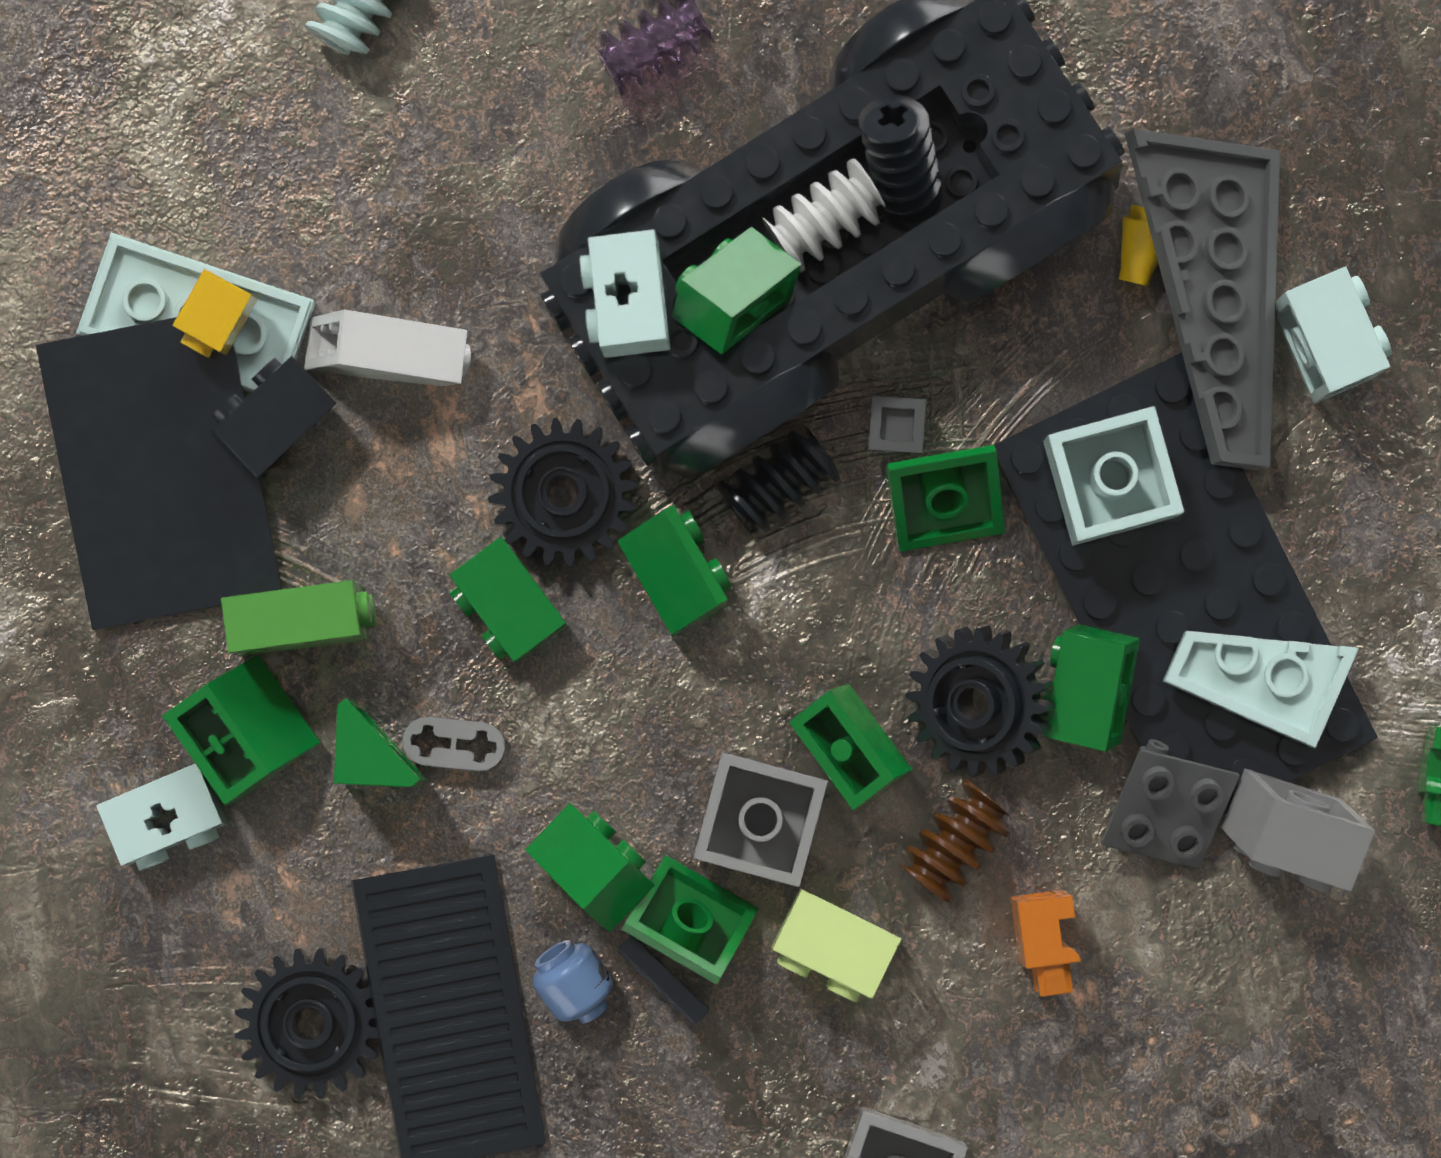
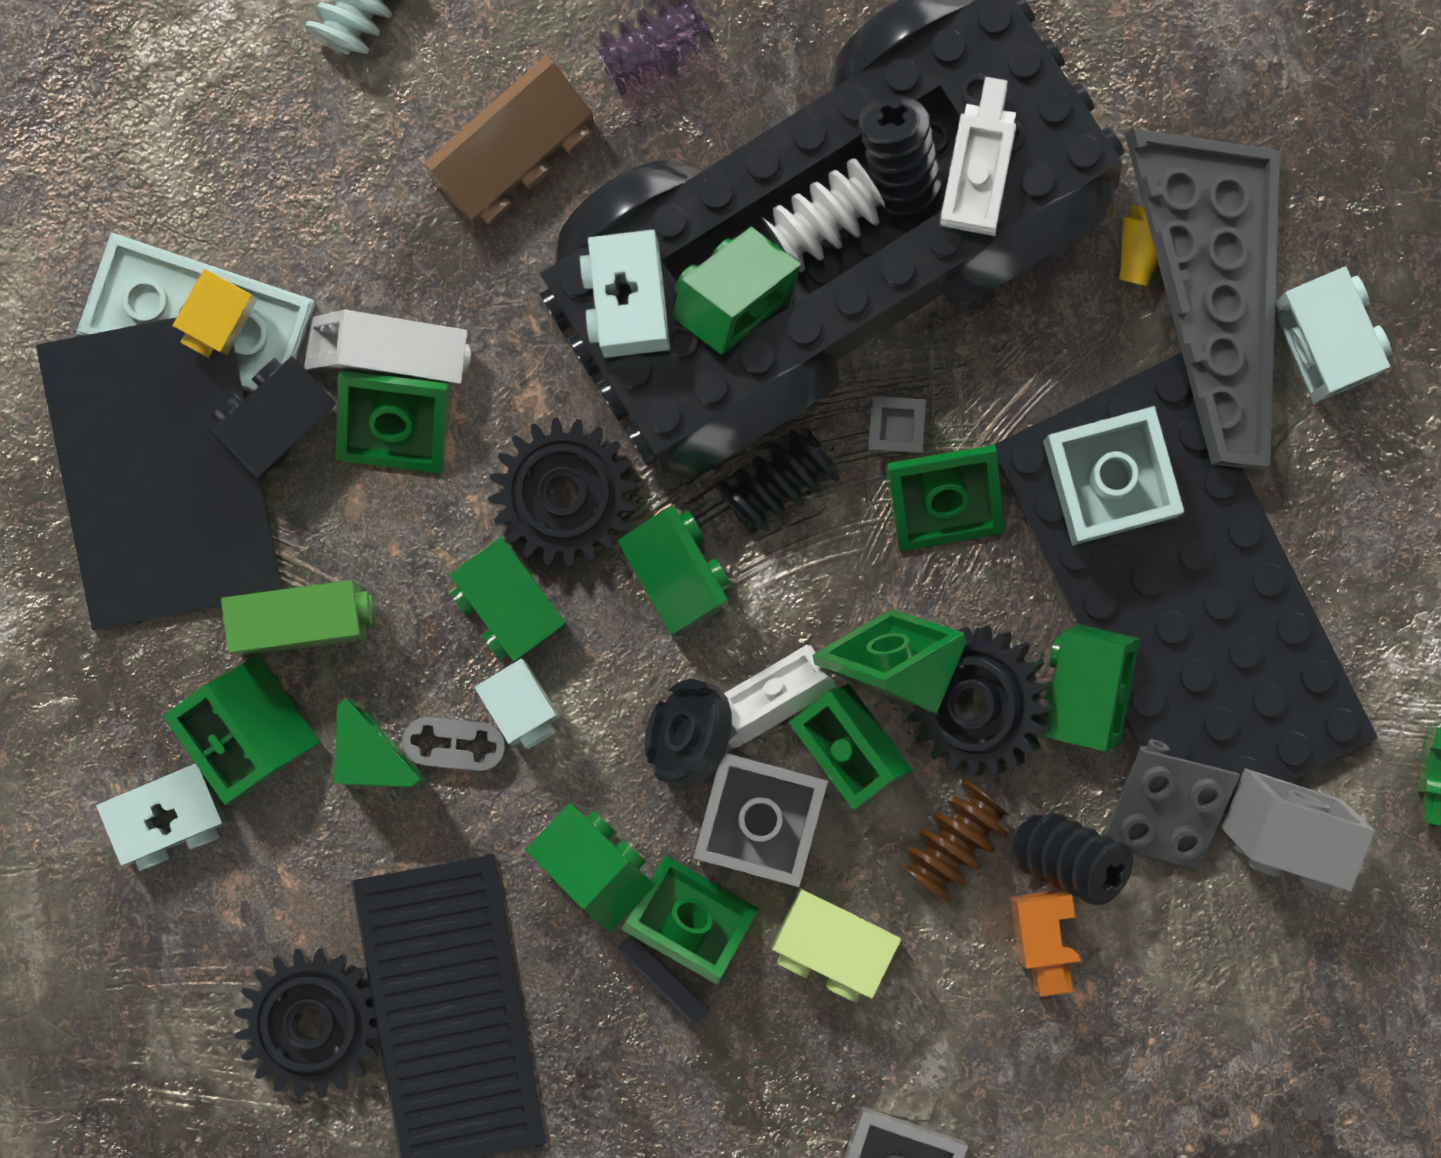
(392, 421): none -> green slope
(511, 143): none -> medium nougat slope
(519, 705): none -> light aqua brick
(572, 982): medium blue head -> none
(688, 733): none -> black tile
(776, 695): none -> white hinge
(897, 658): none -> green slope
(980, 163): none -> white hinge
(1072, 857): none -> black piece
(1264, 680): light aqua wing -> none

